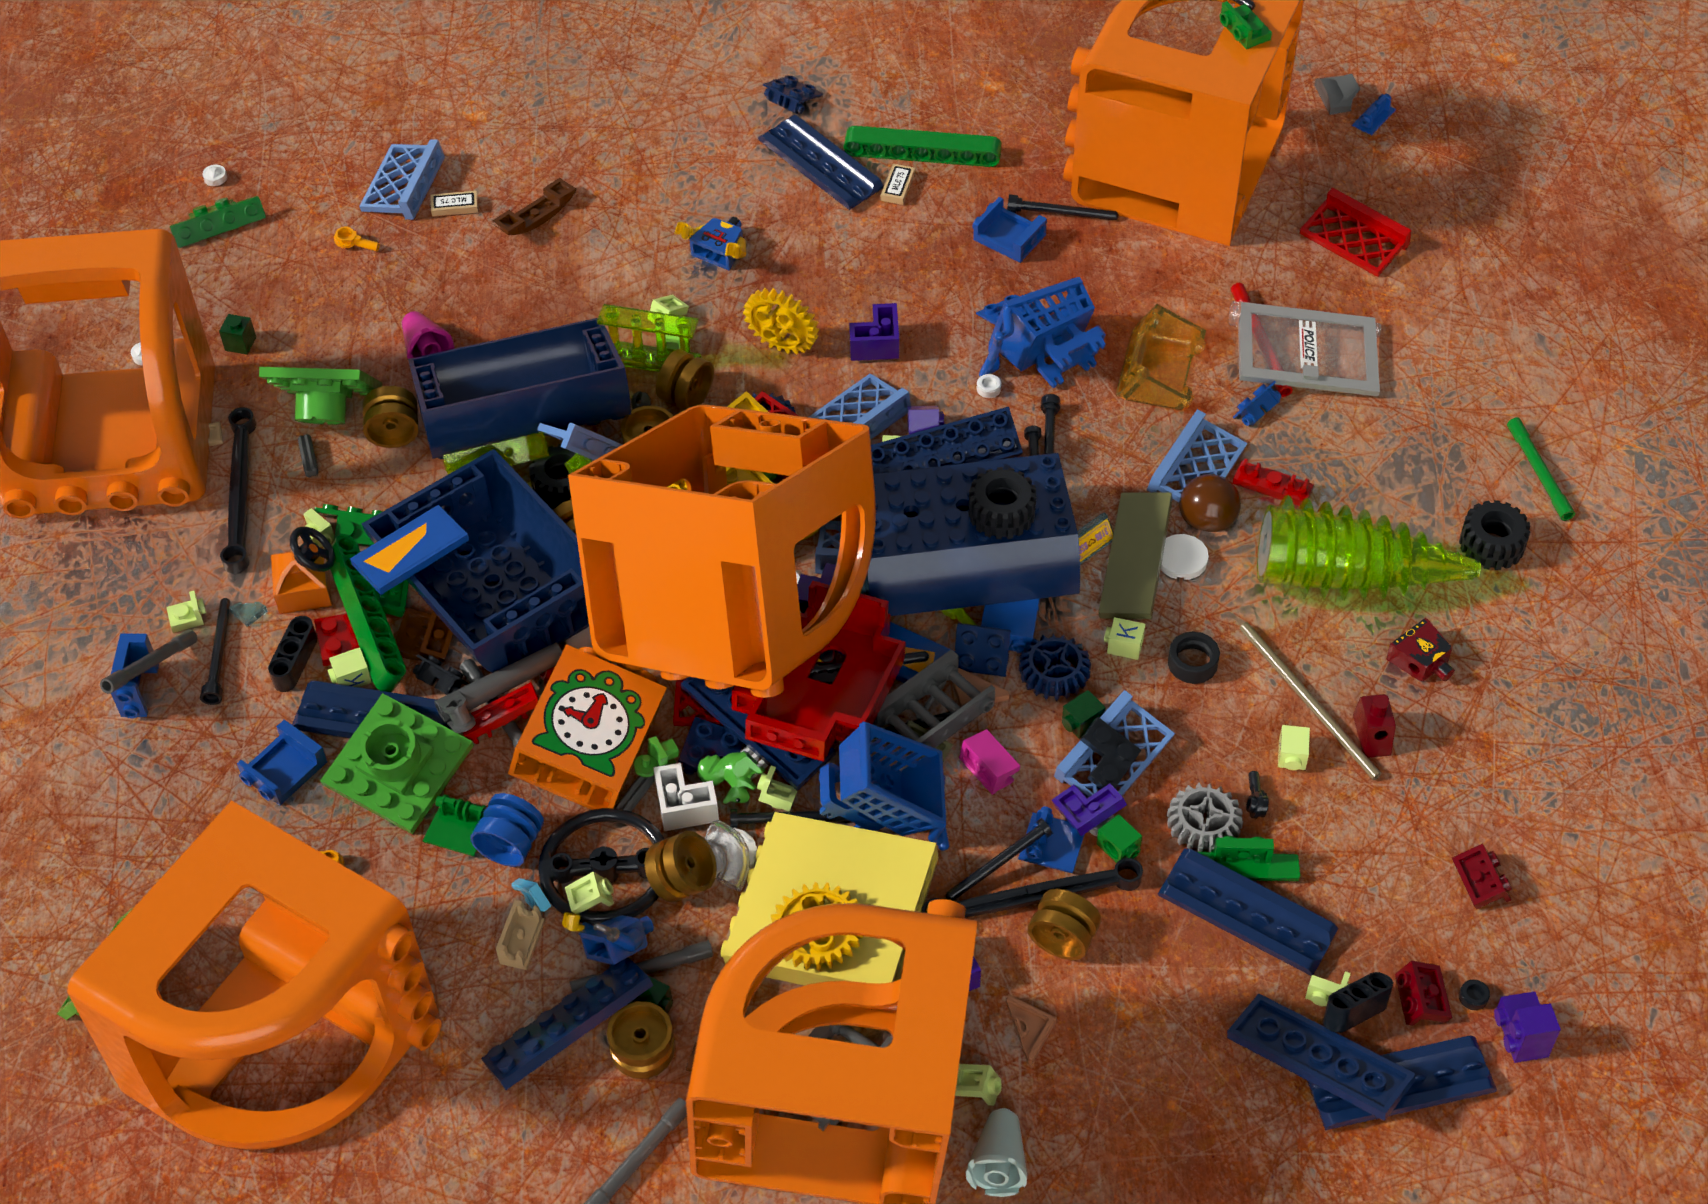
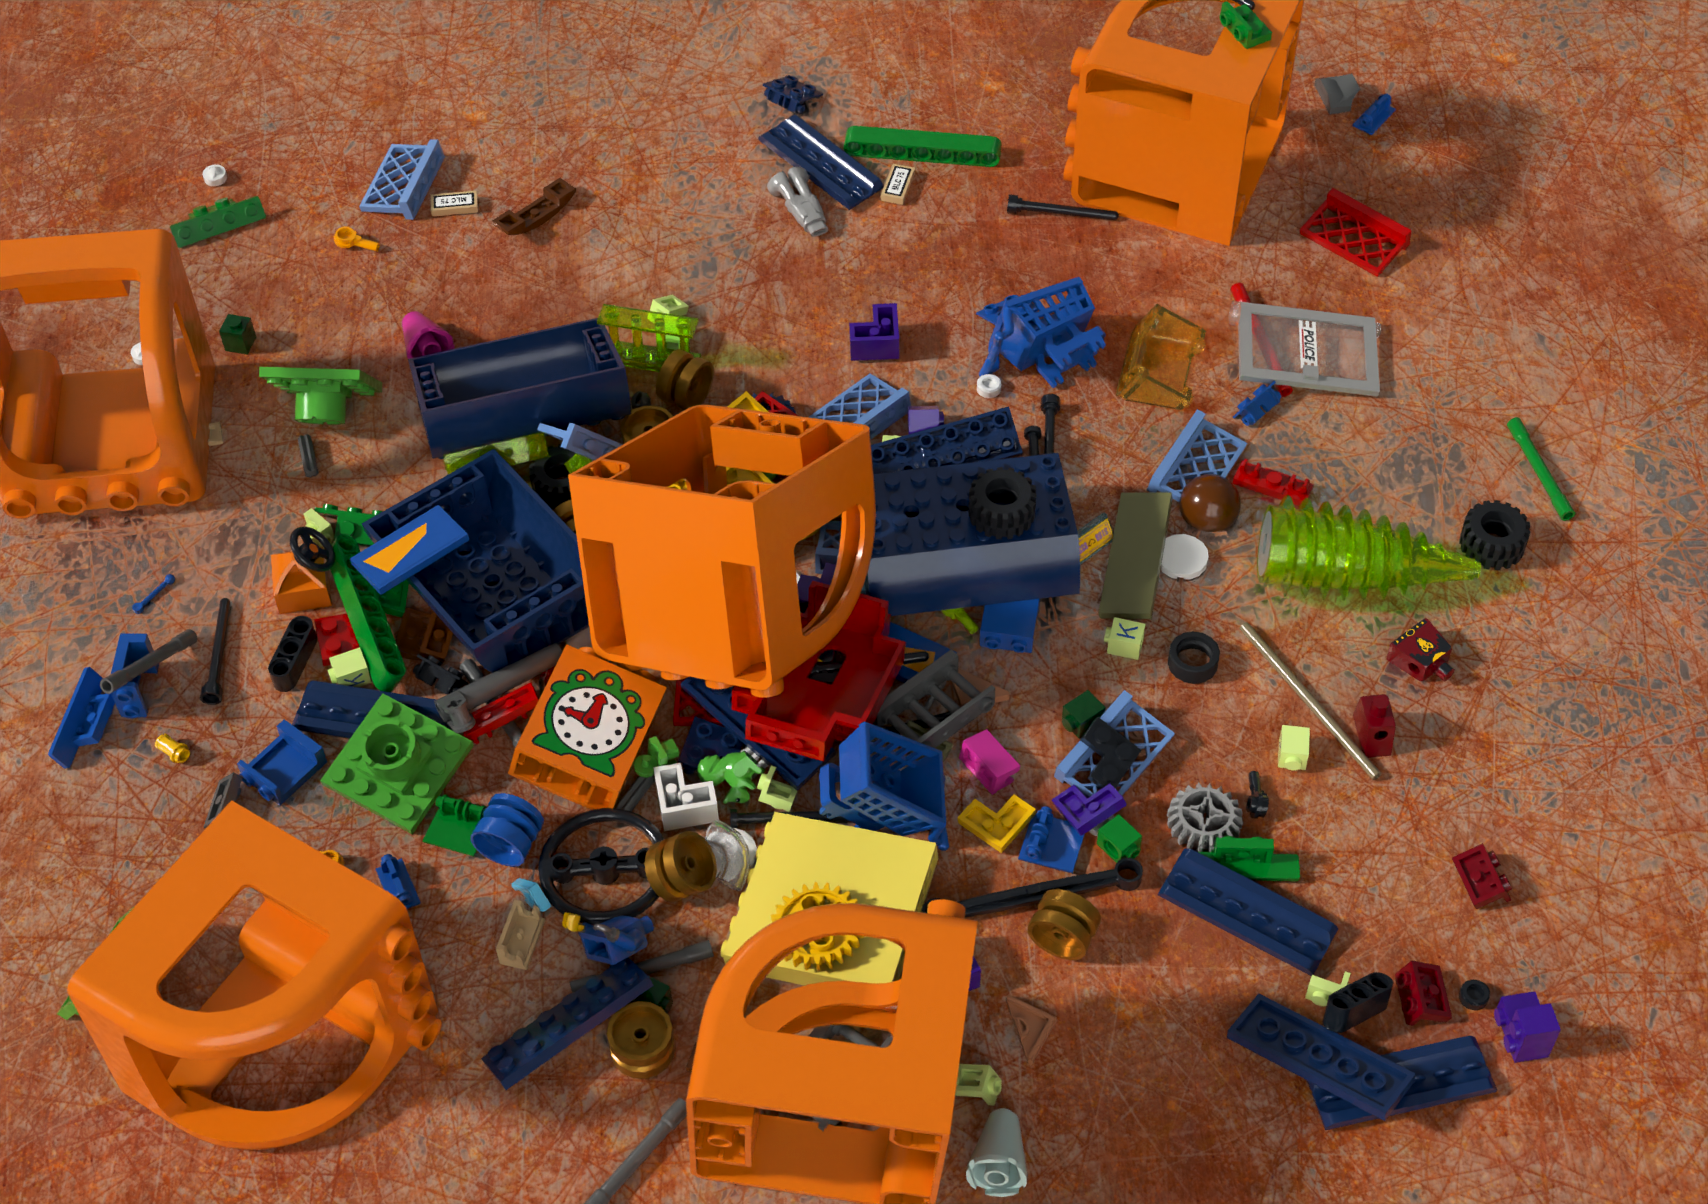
(83, 719): none -> blue bracket
(139, 606): none -> blue hinge
(177, 751): none -> yellow pin
(186, 614): yellowish green bracket -> none
(226, 790): none -> dark grey plate
(238, 490): black piece -> none
(248, 612): clear light blue tile -> none
(390, 417): pearl gold wheel -> none
(397, 881): none -> blue hinge
(589, 892): yellowish green bracket -> none
(715, 241): blue torso -> none
(786, 318): yellow gear -> none
(803, 207): none -> light grey piece
(982, 649): dark blue hinge -> none
(997, 828): none -> yellow plate
(999, 860): black bar -> none
(1008, 231): blue panel -> none
(1058, 675): dark blue gear -> none

